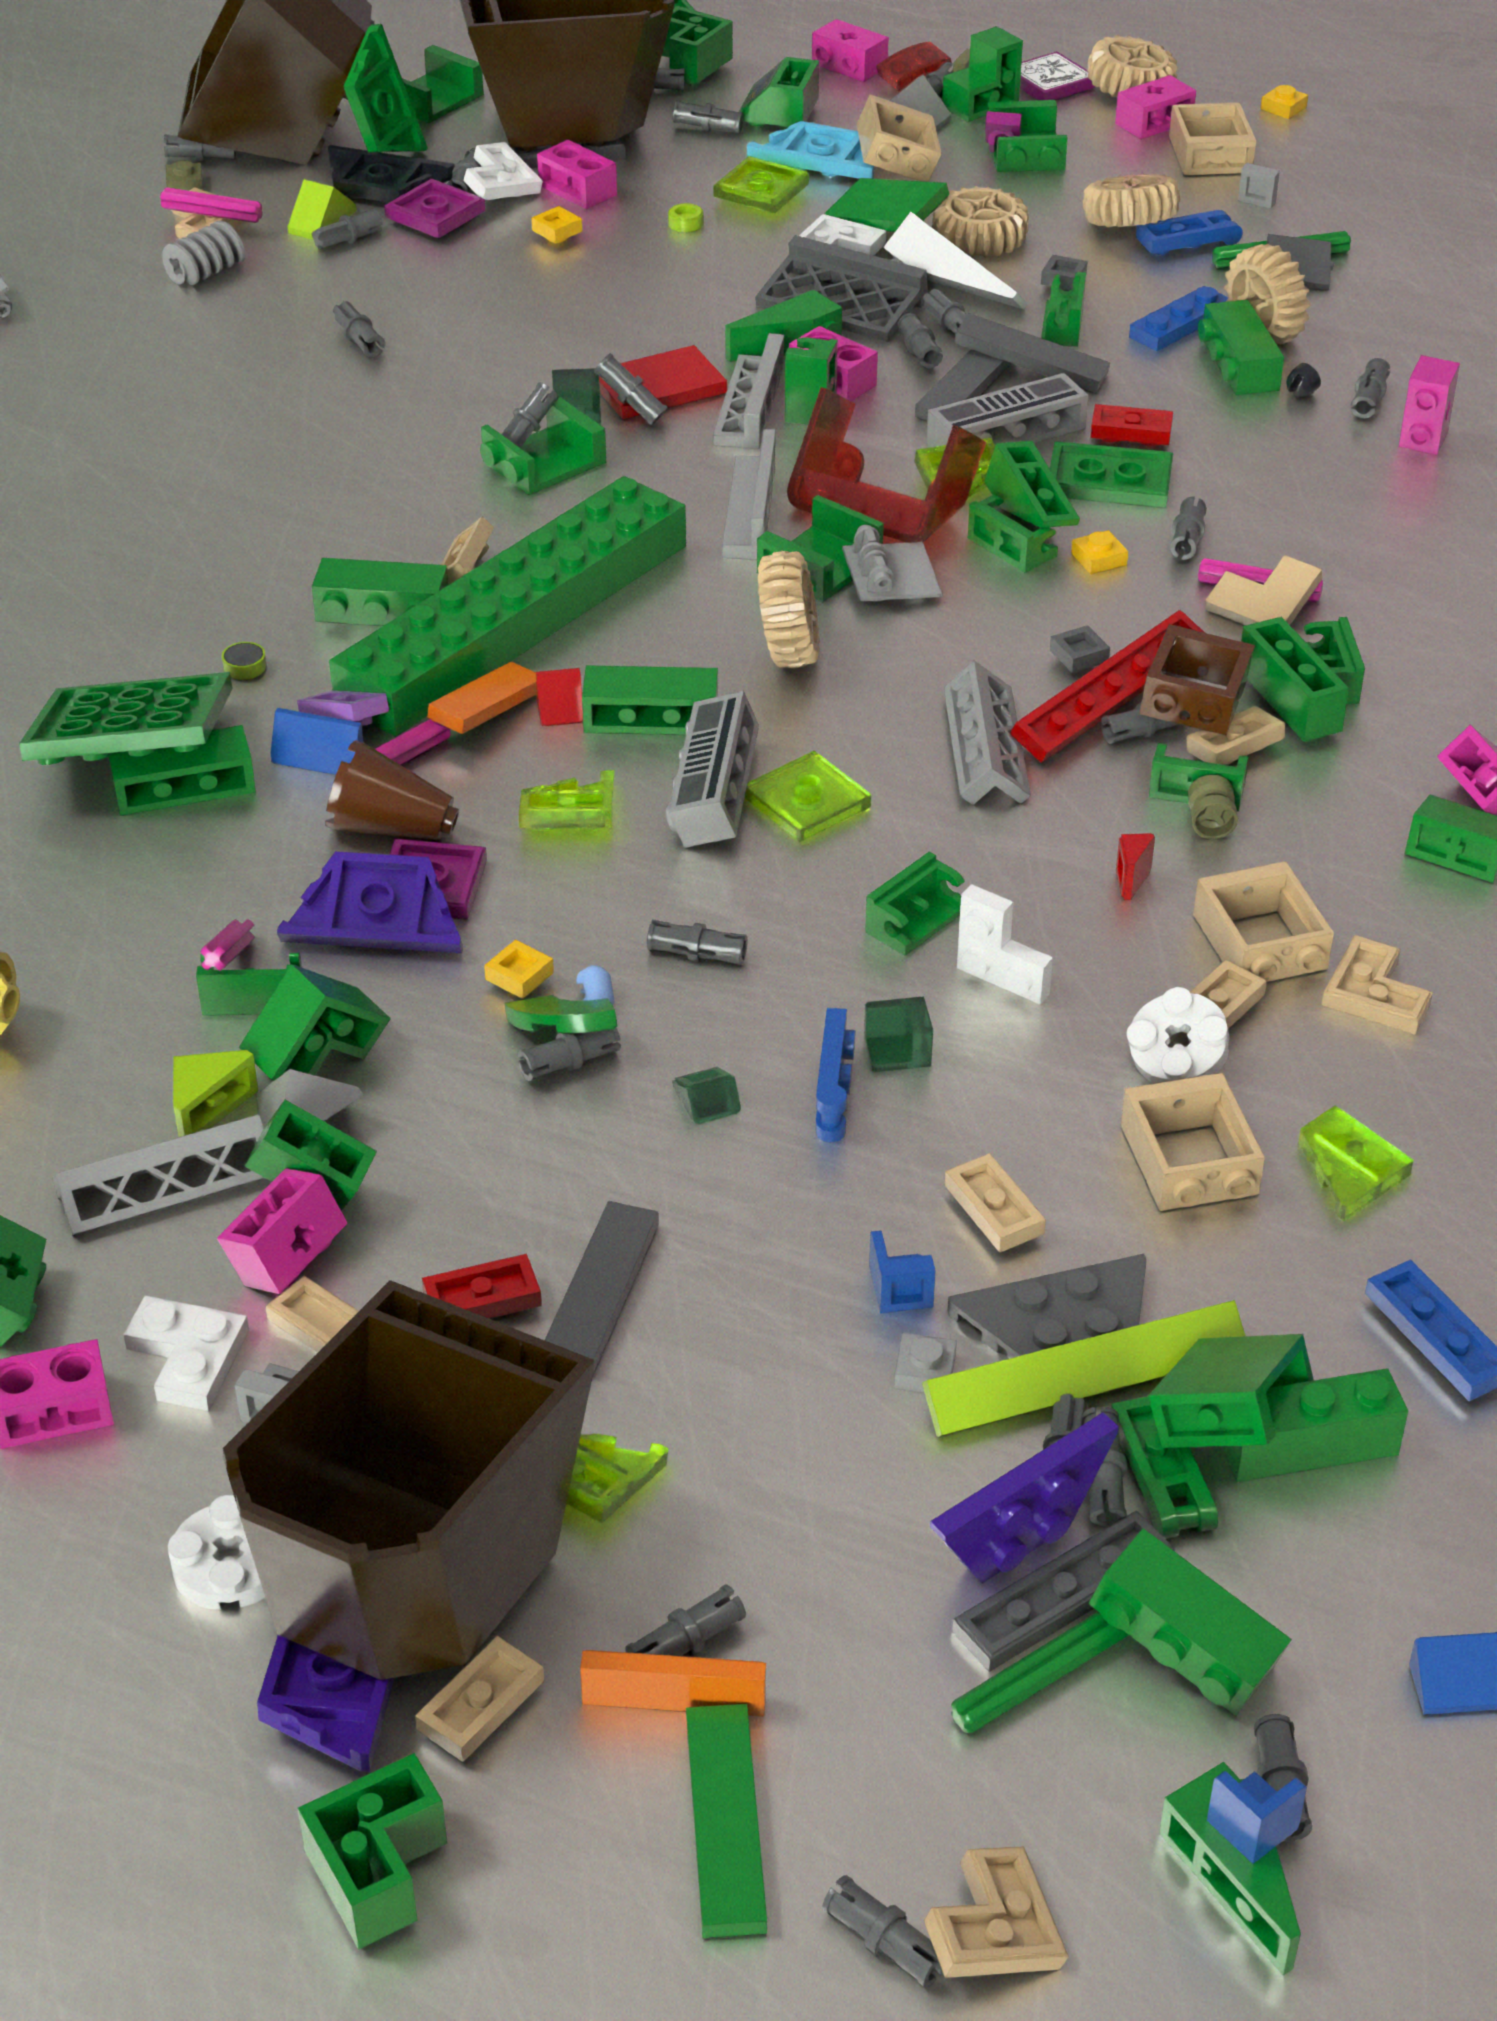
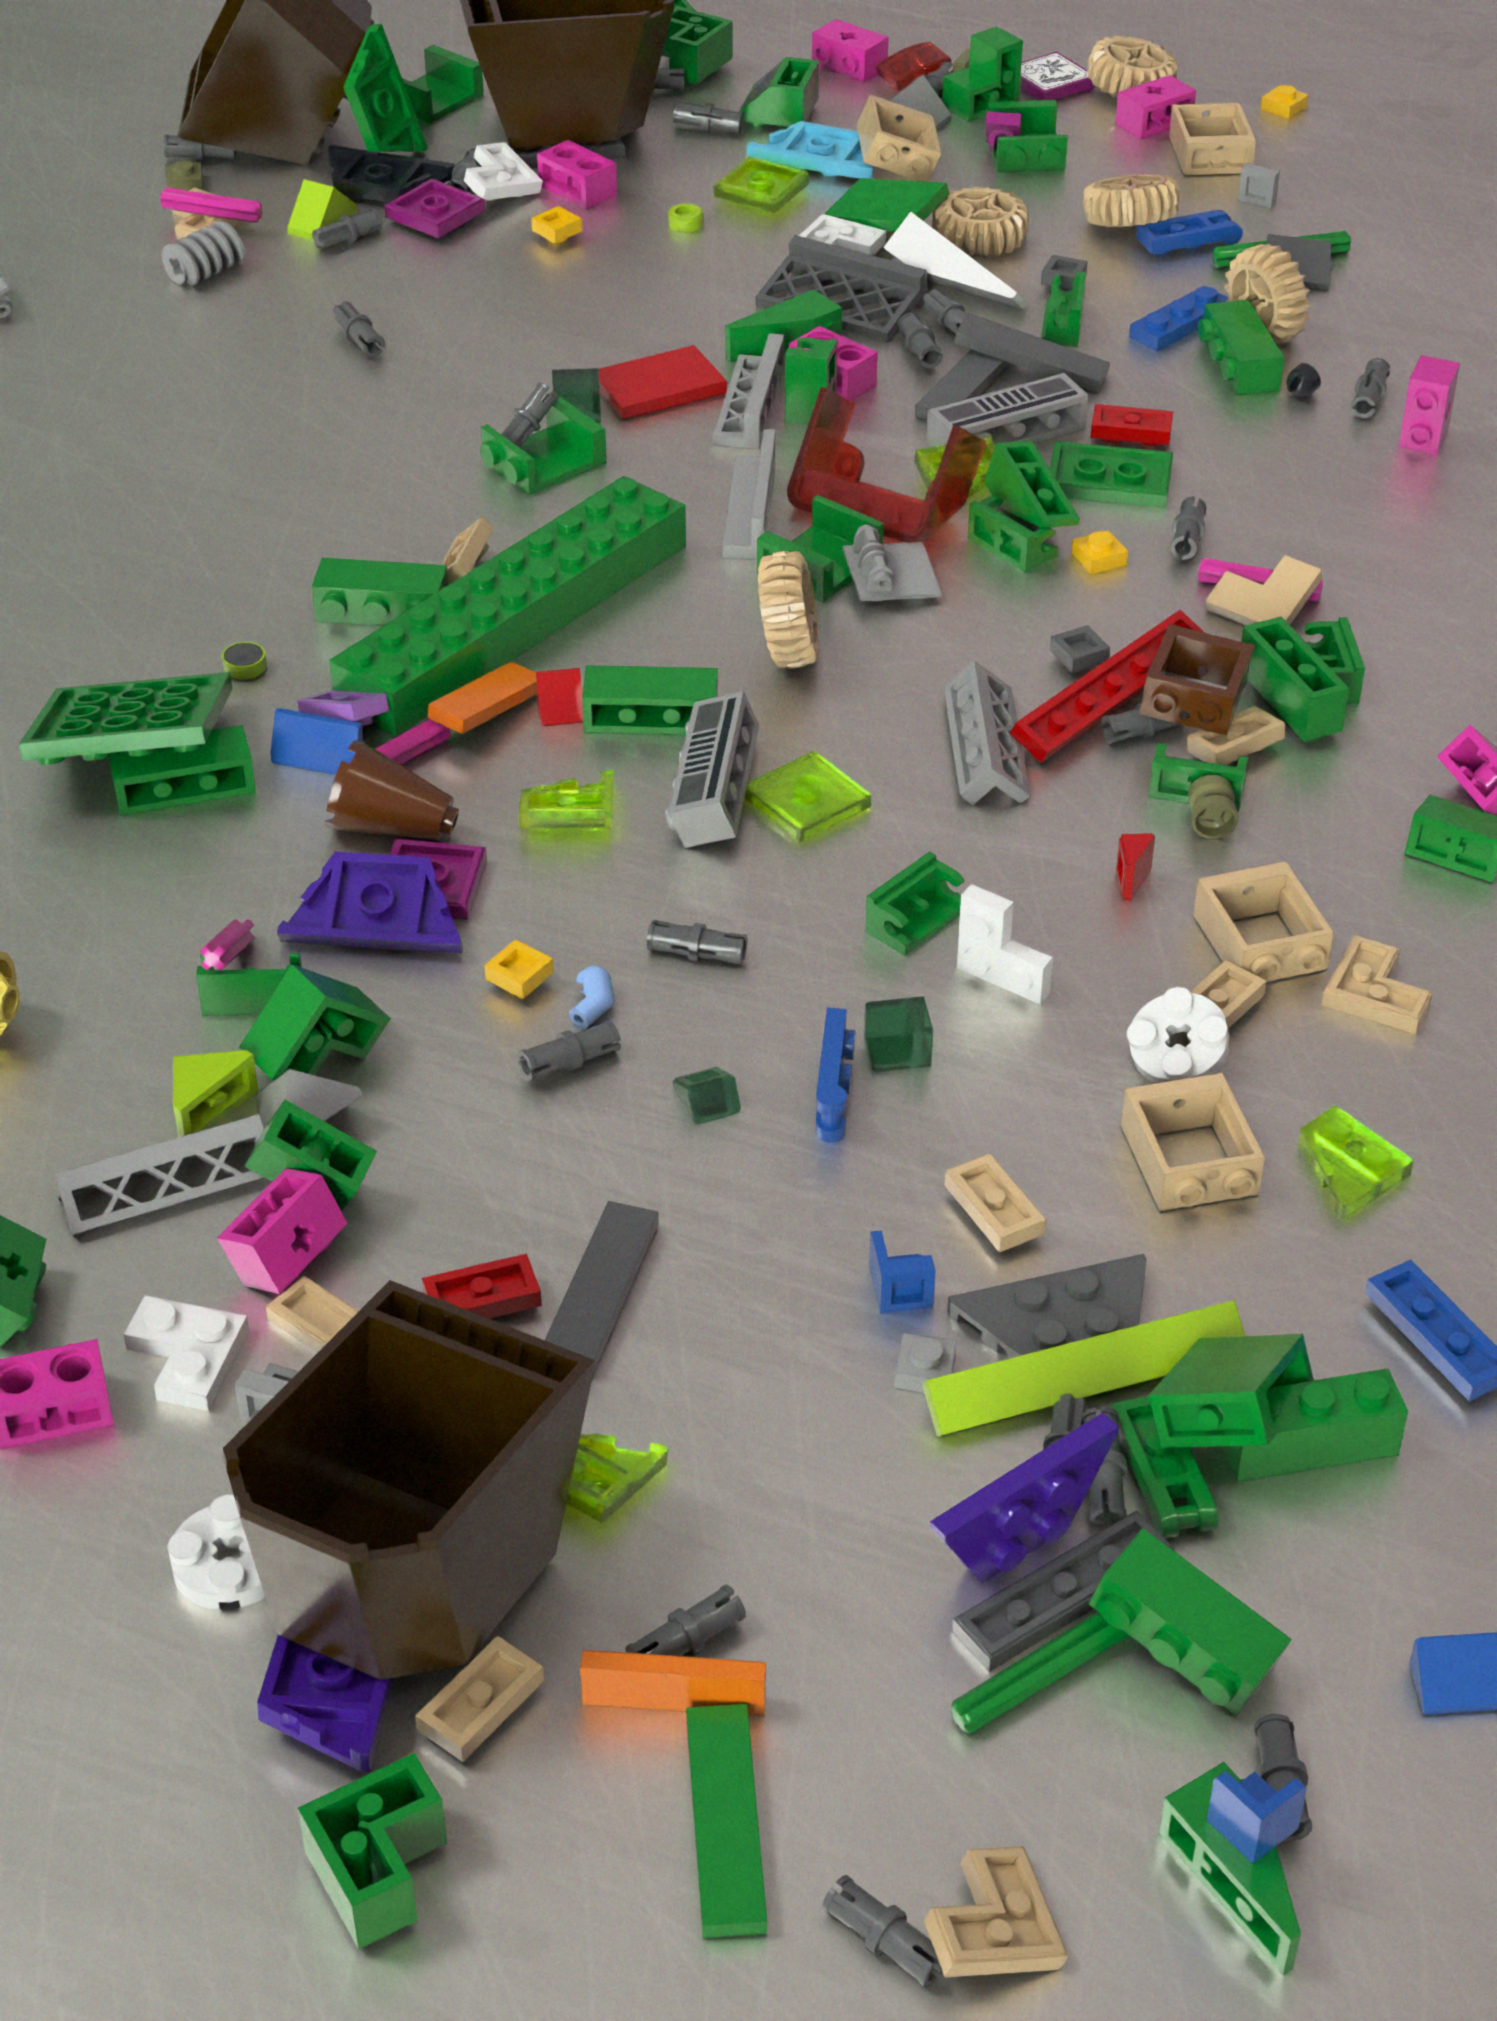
(567, 1015): green tile -> none
(630, 389): dark grey pin -> none

